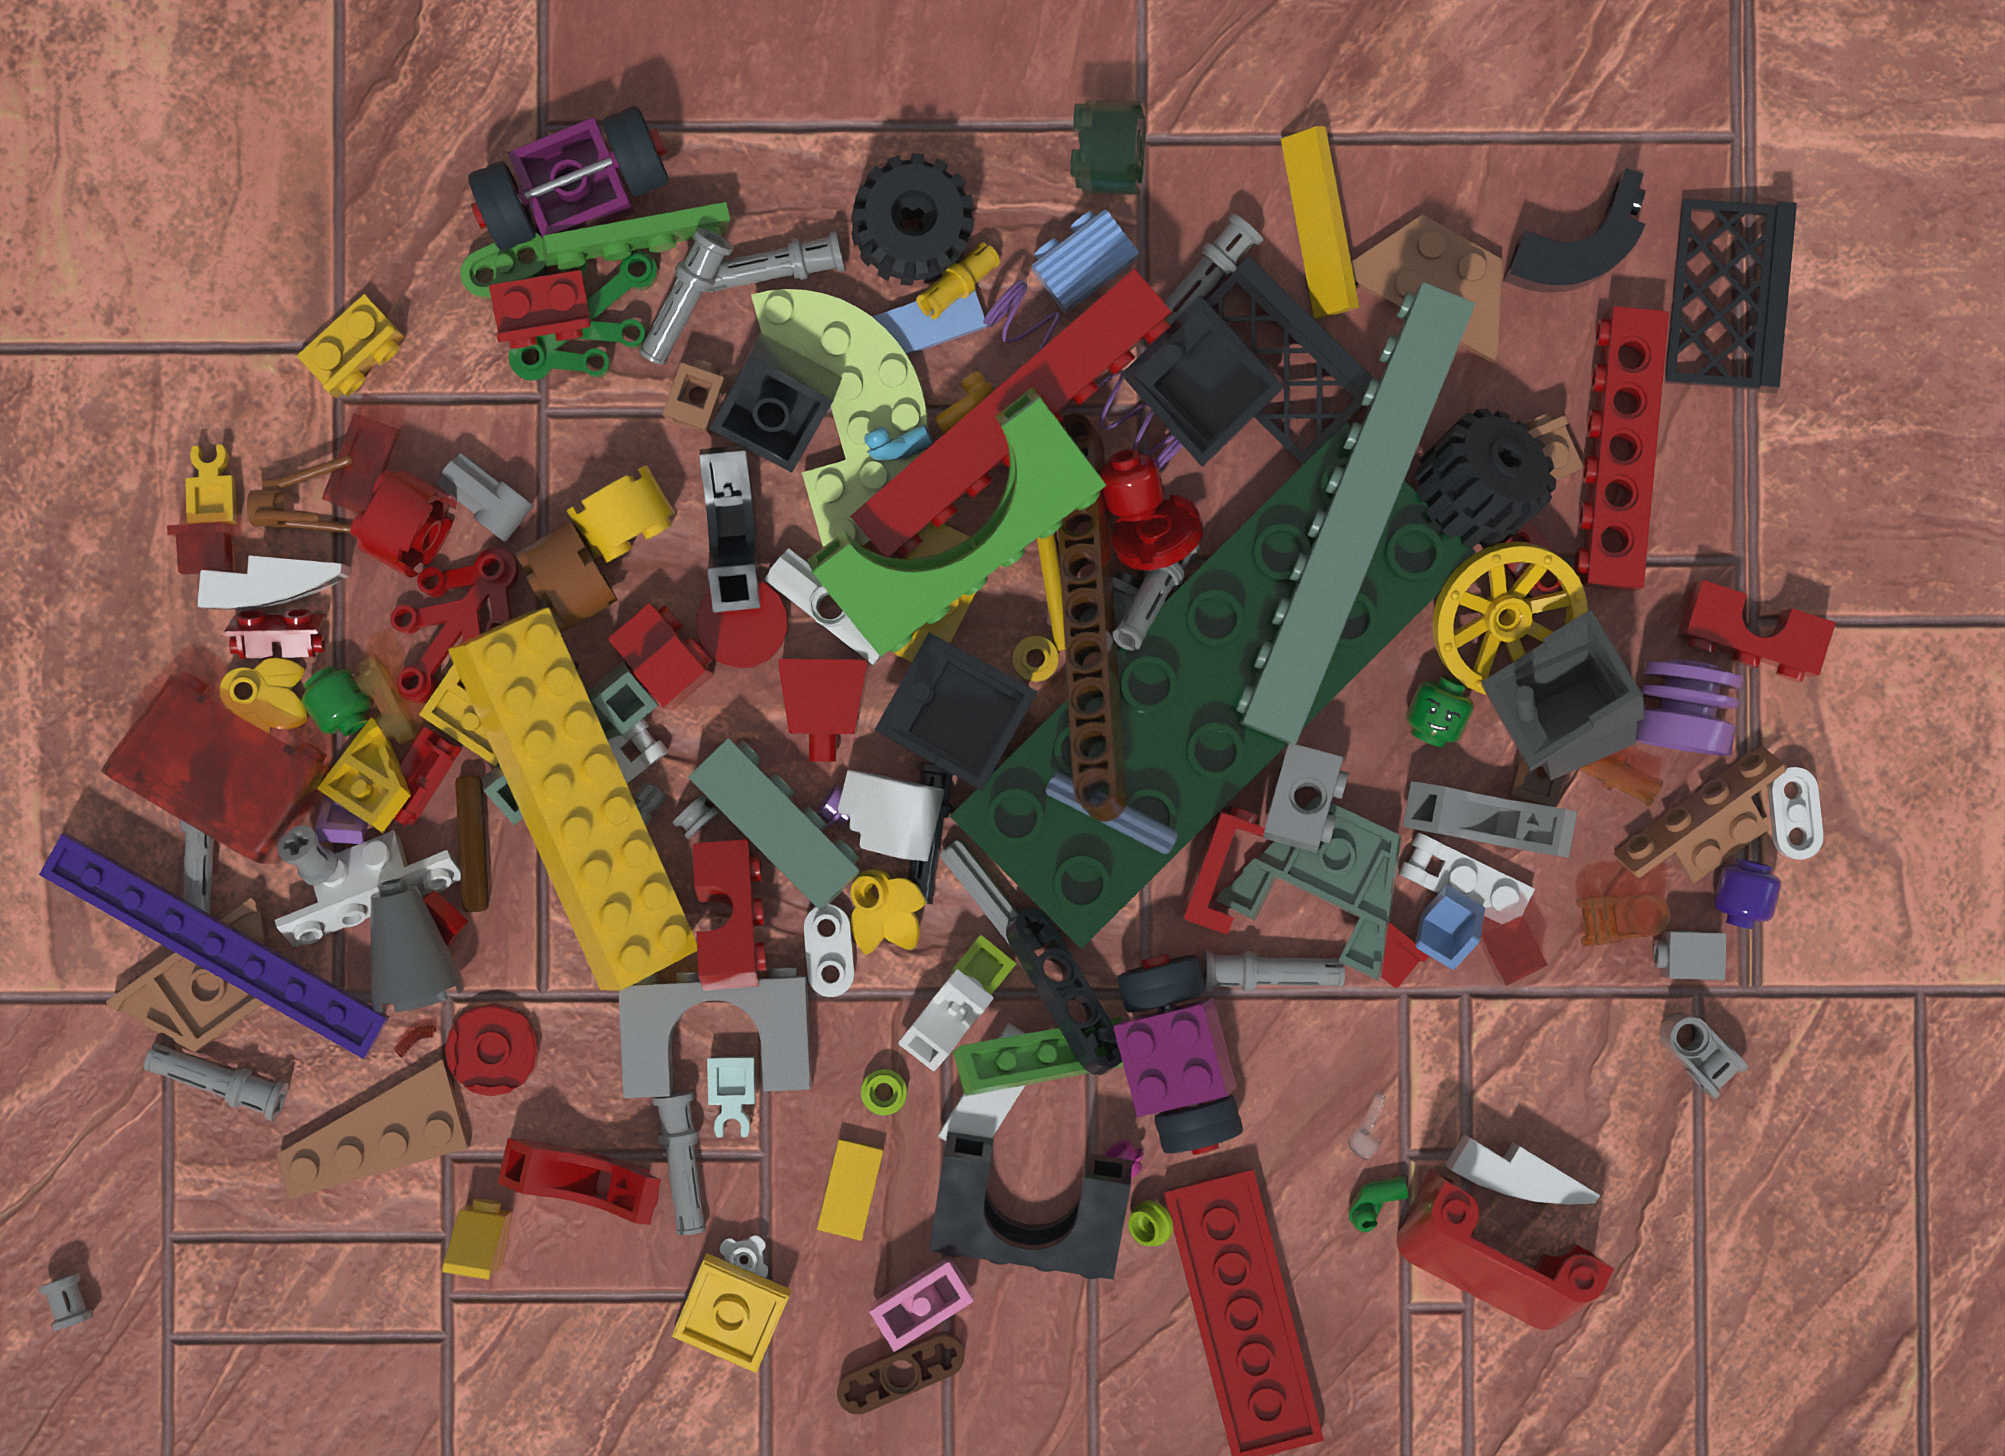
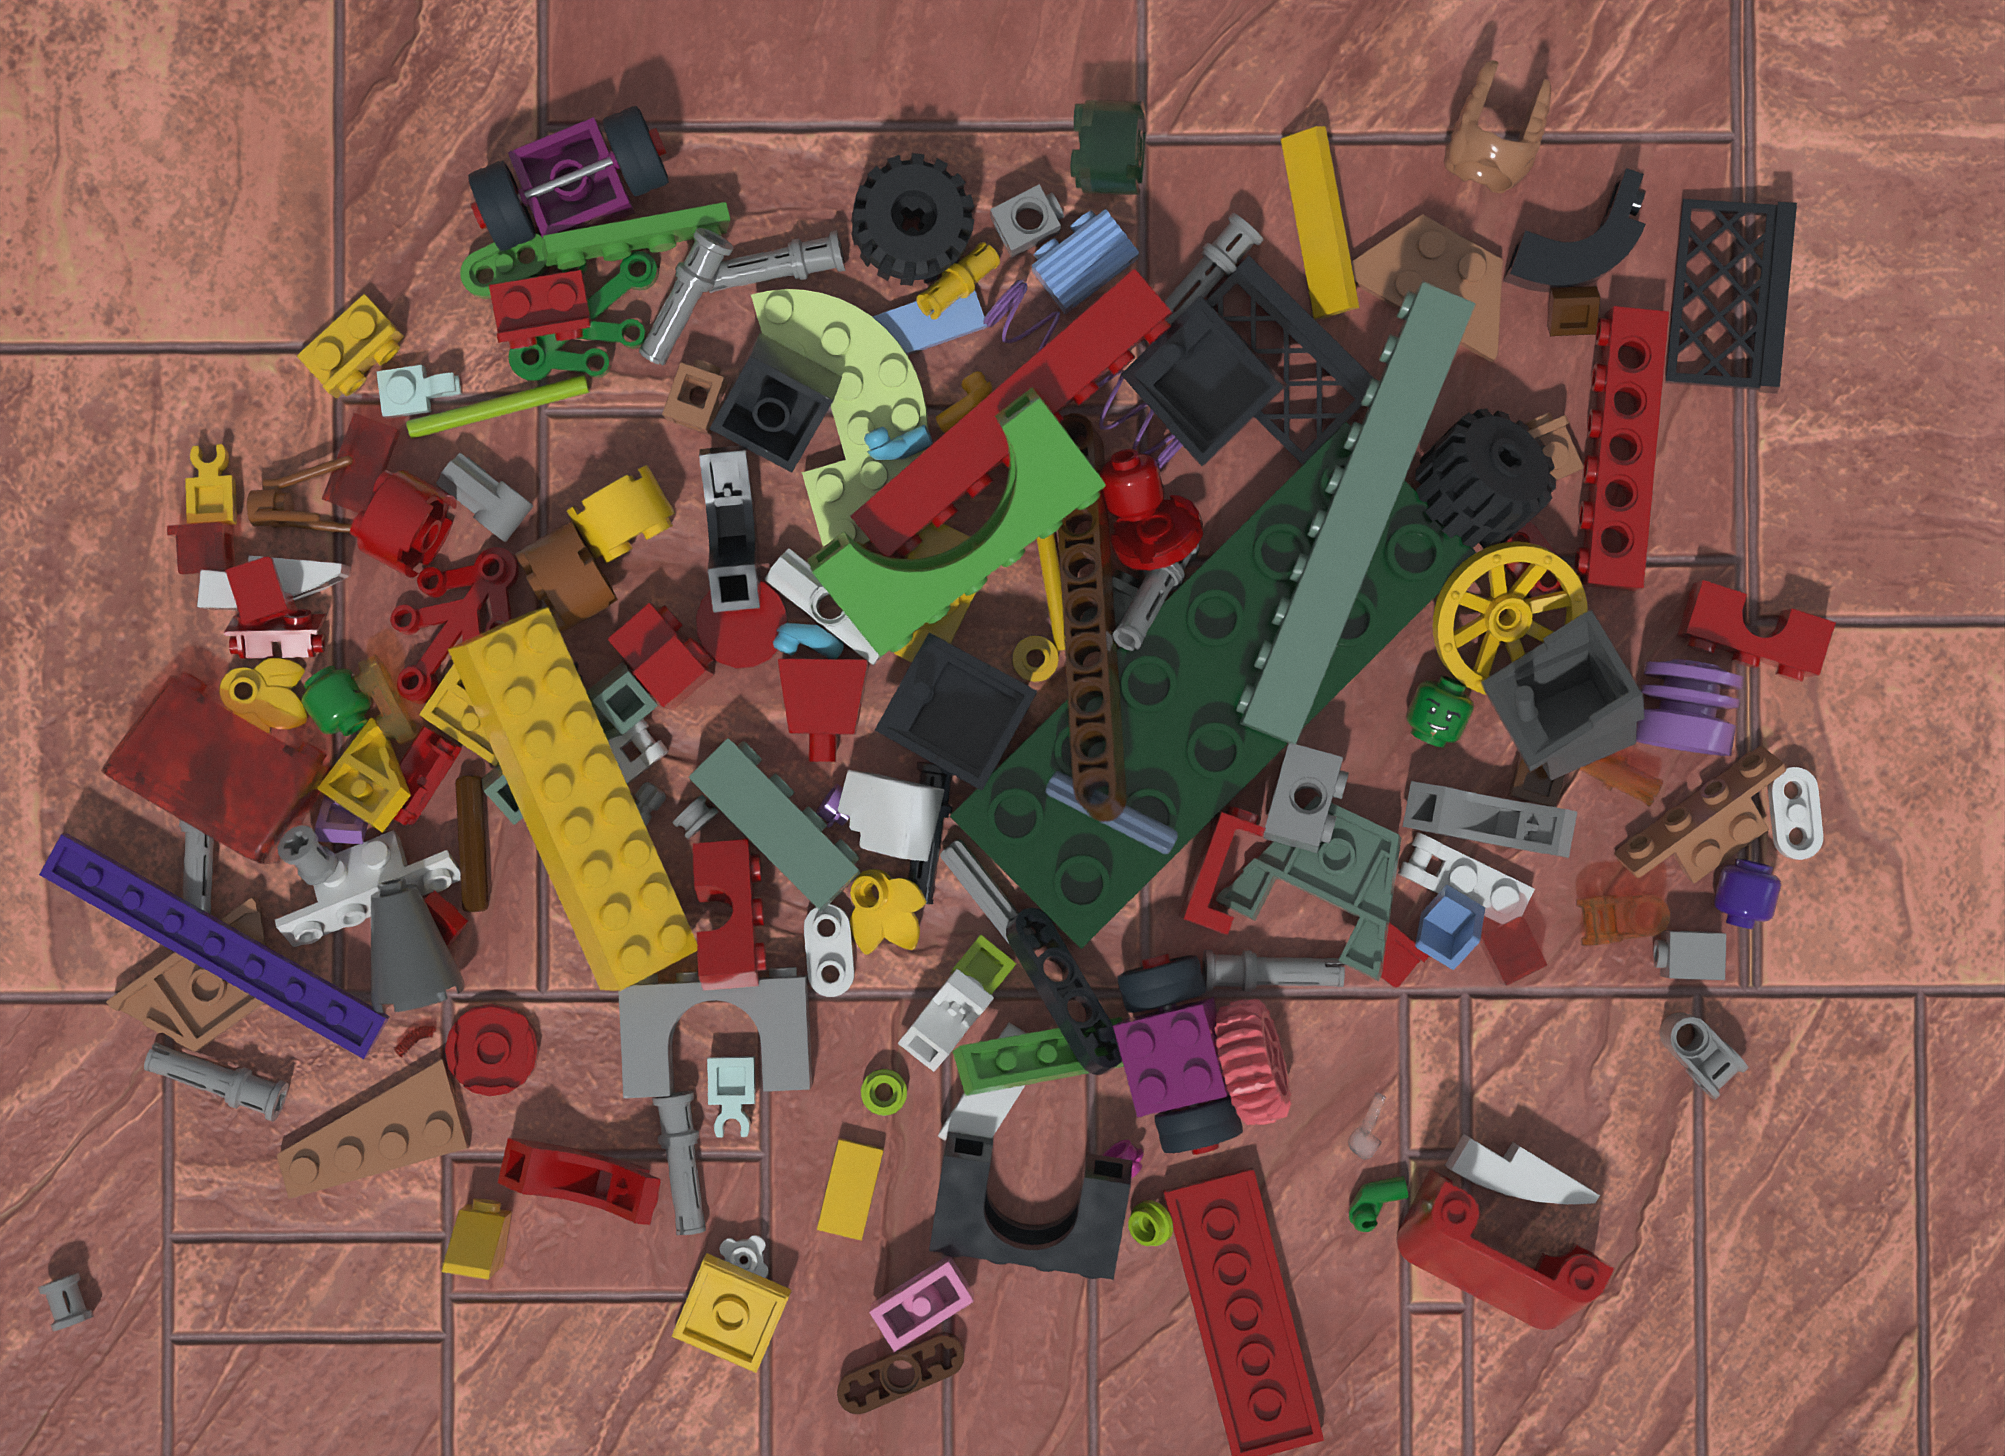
(259, 592): none -> red panel
(409, 391): none -> light aqua plate
(497, 407): none -> lime bar
(810, 635): none -> medium azure arm
(1019, 239): none -> light grey brick
(1252, 1062): none -> coral gear
(1485, 156): none -> nougat piece
(1573, 311): none -> reddish brown plate

